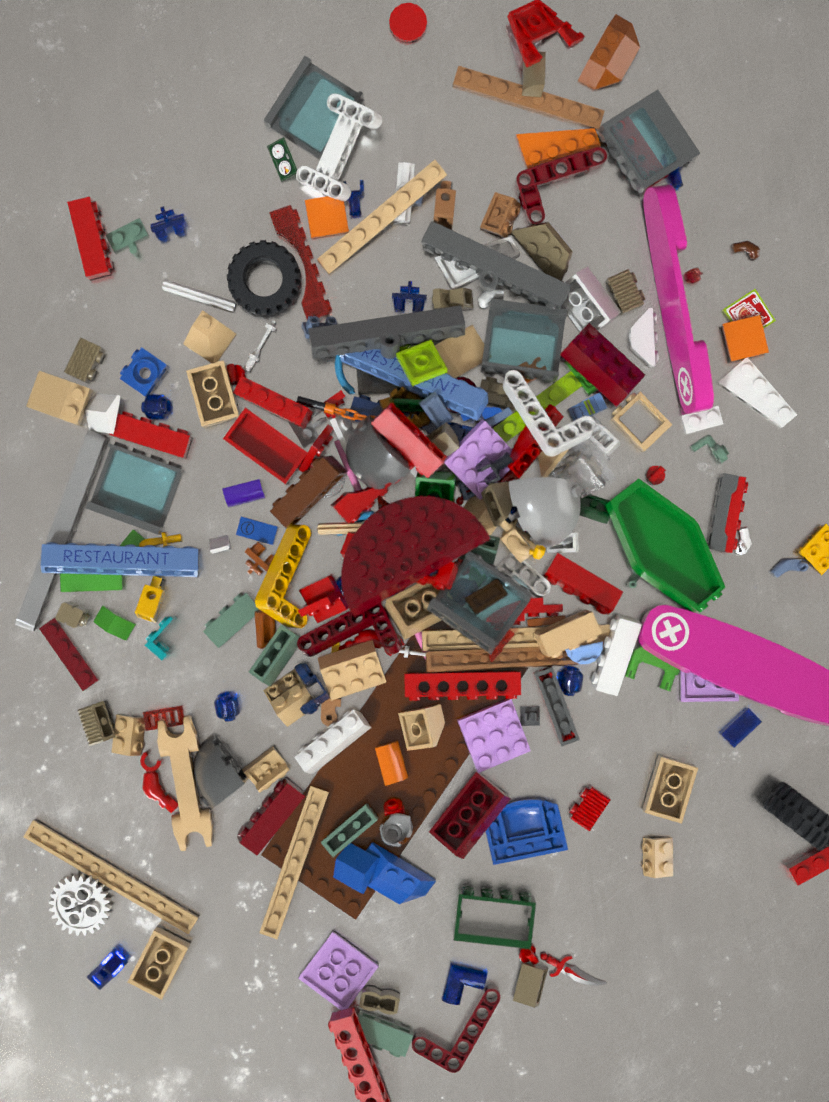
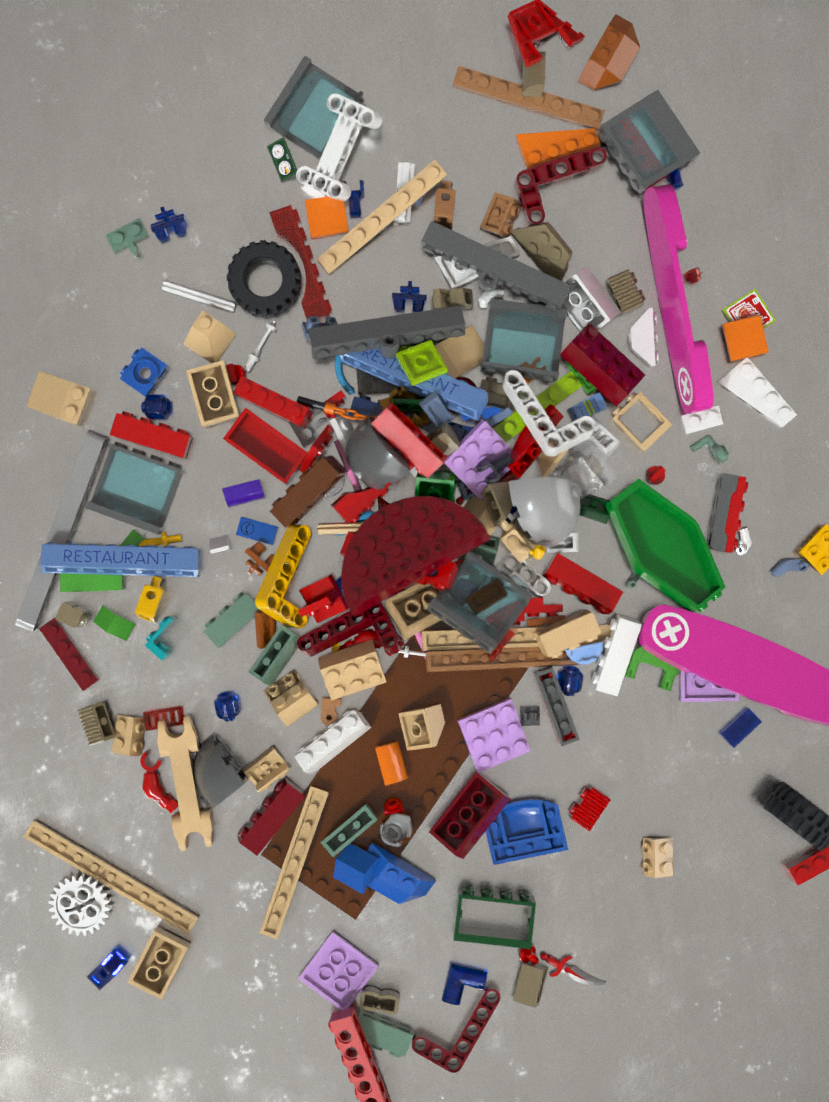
(84, 360): dark tan brick -> none
(89, 237): red brick -> none
(102, 412): white slope -> none
(310, 679): dark blue piece -> none
(408, 22): red tile -> none
(512, 678): red brick -> none
(670, 789): tan brick -> none
(747, 246): reddish brown arm -> none

